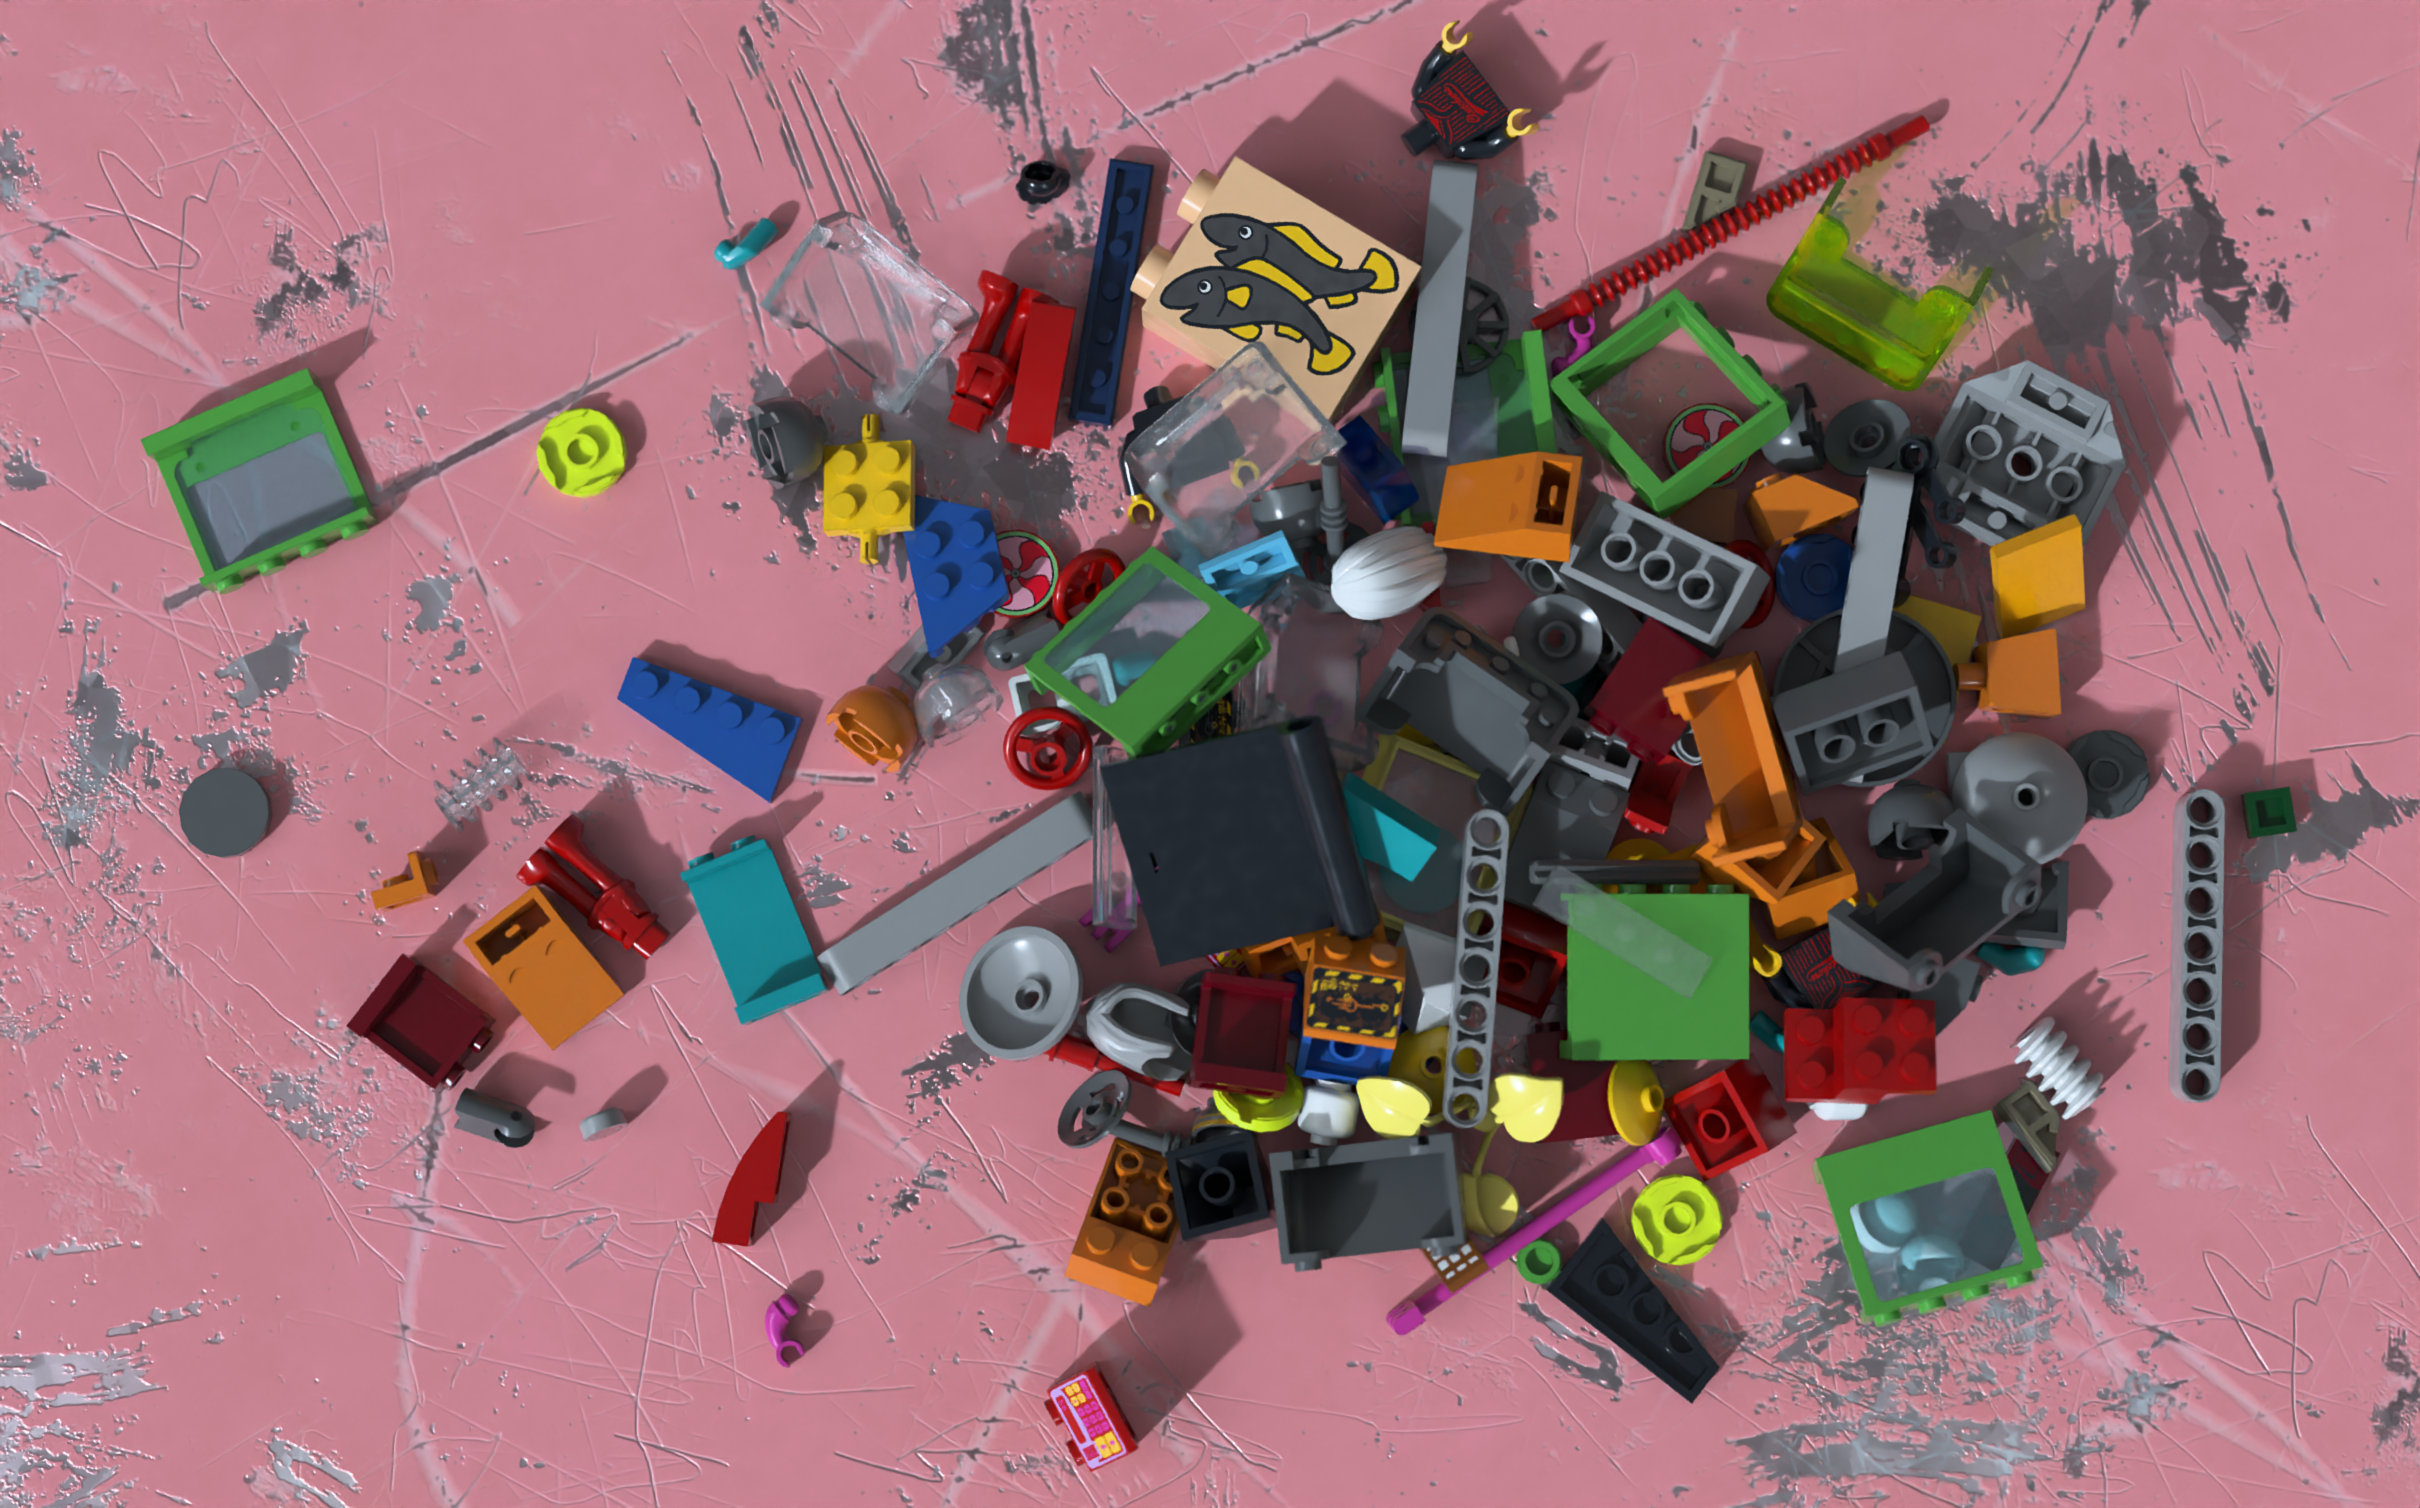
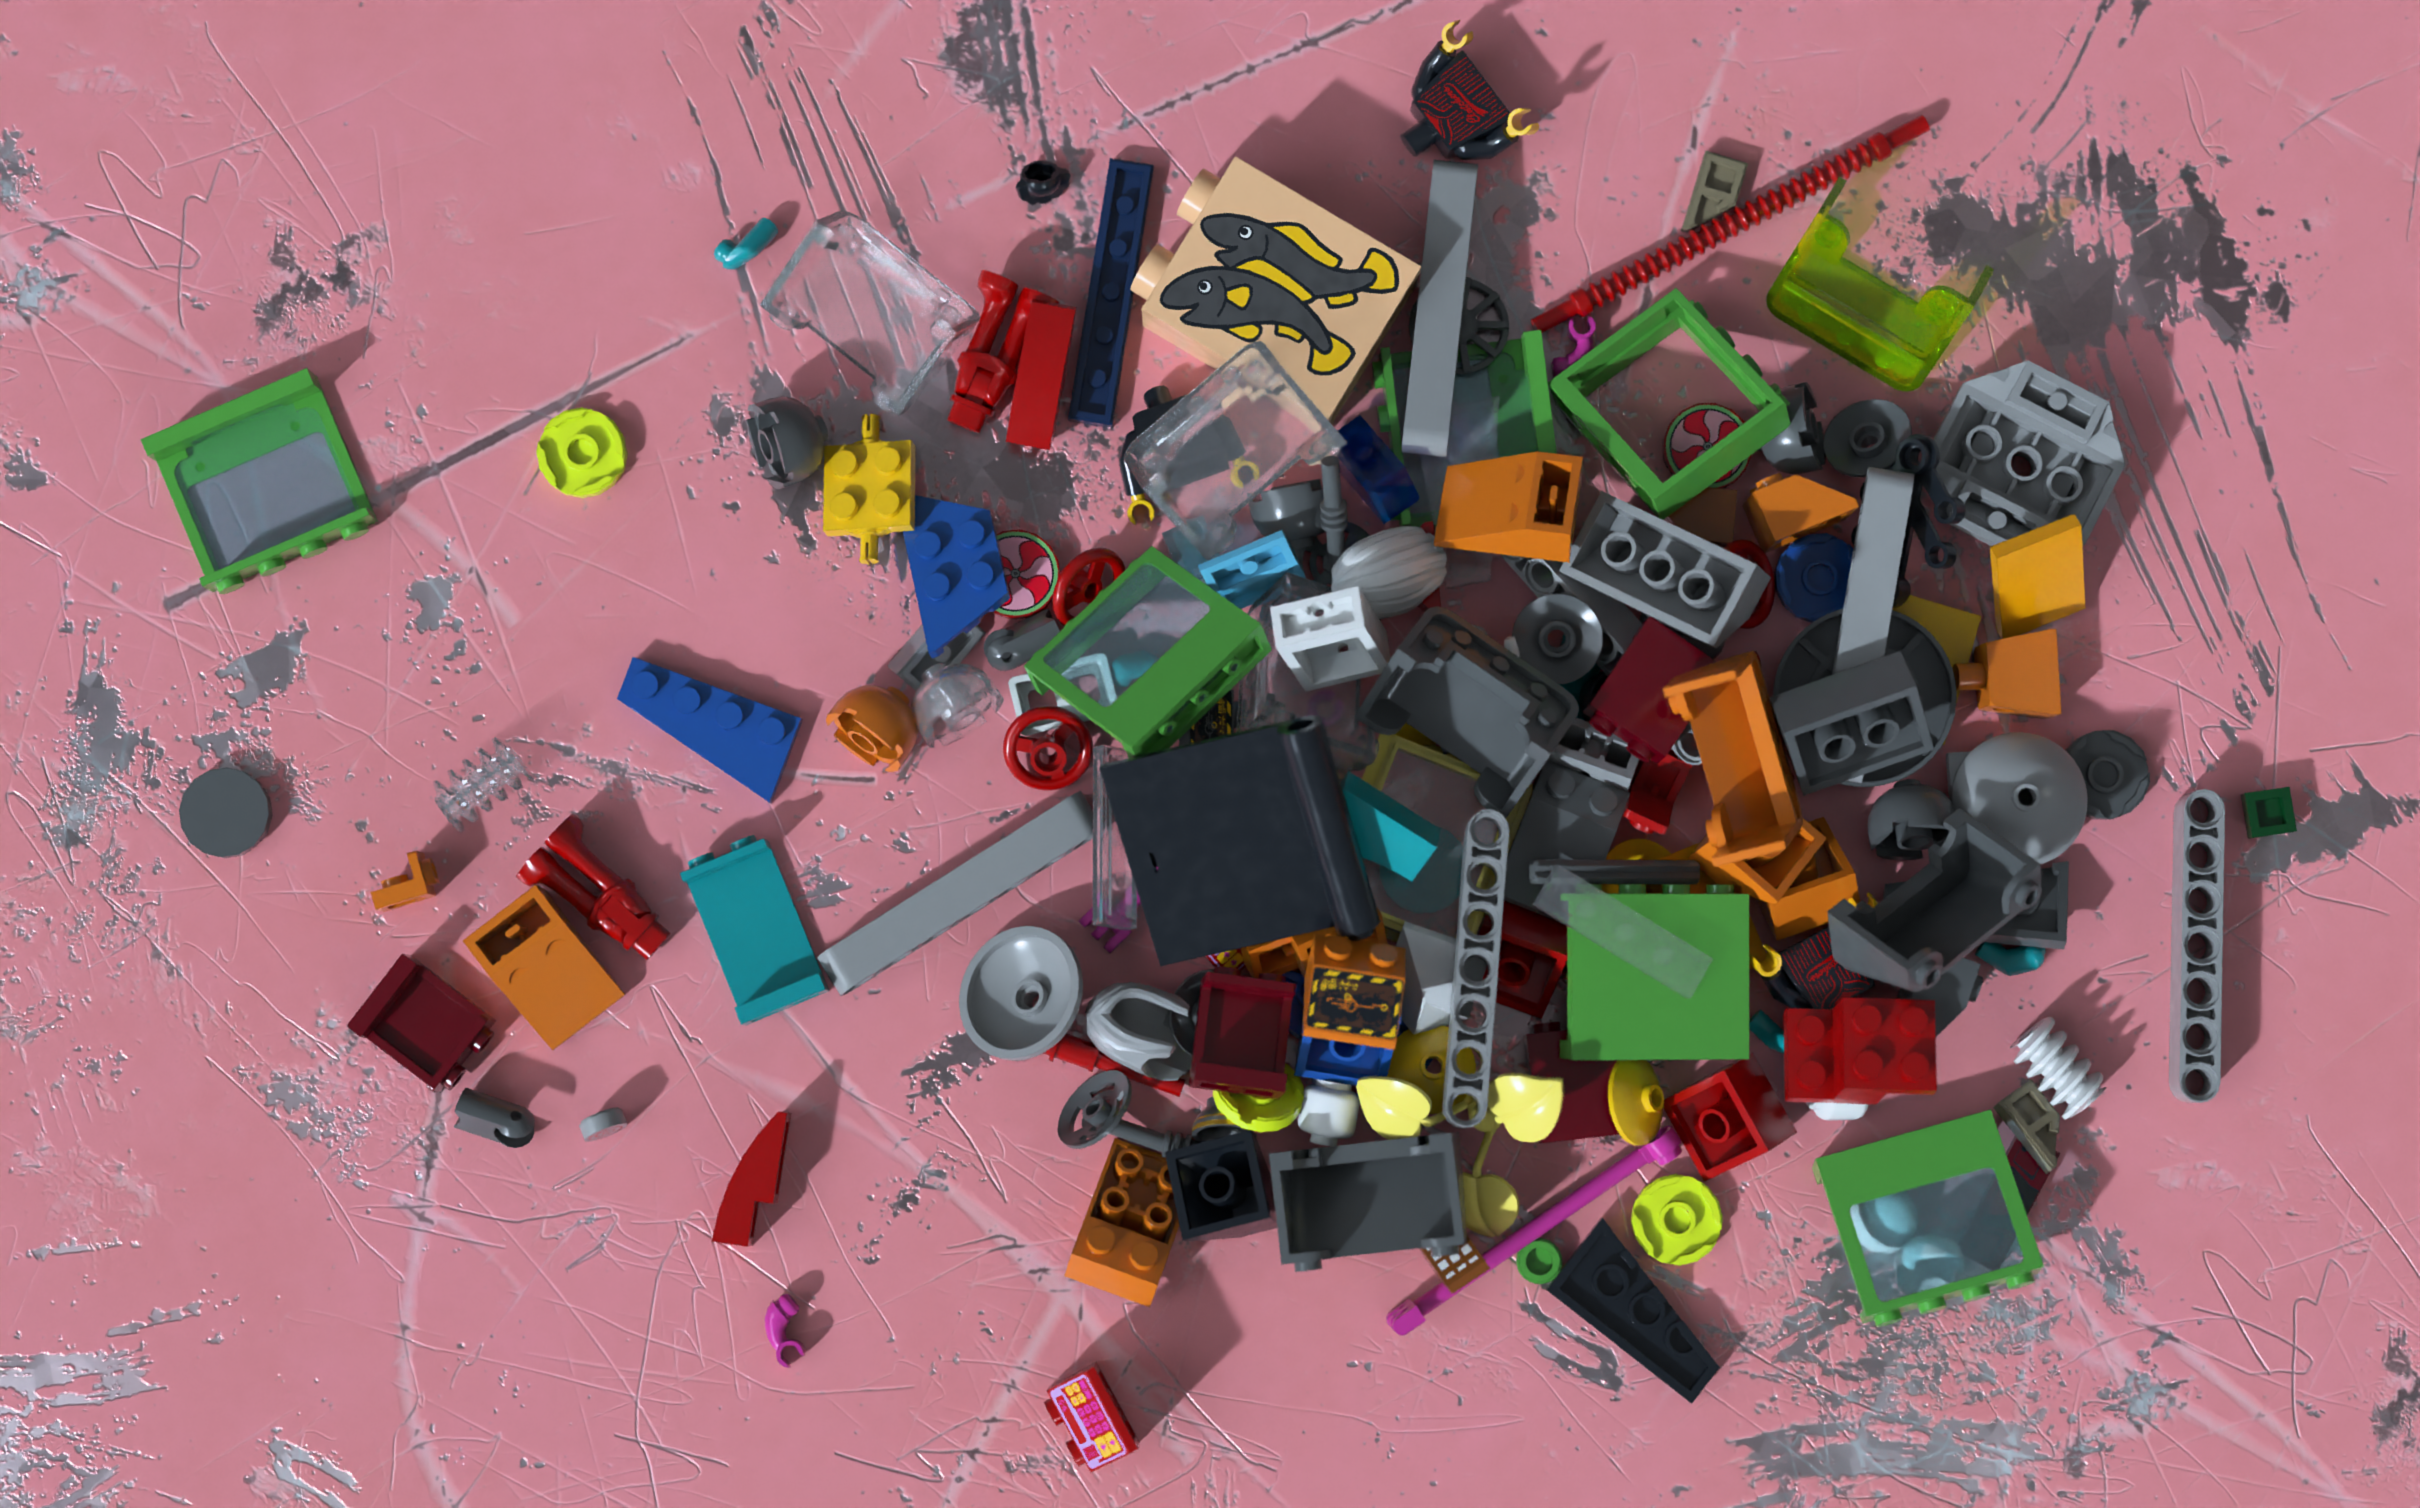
(1313, 643): none -> white window

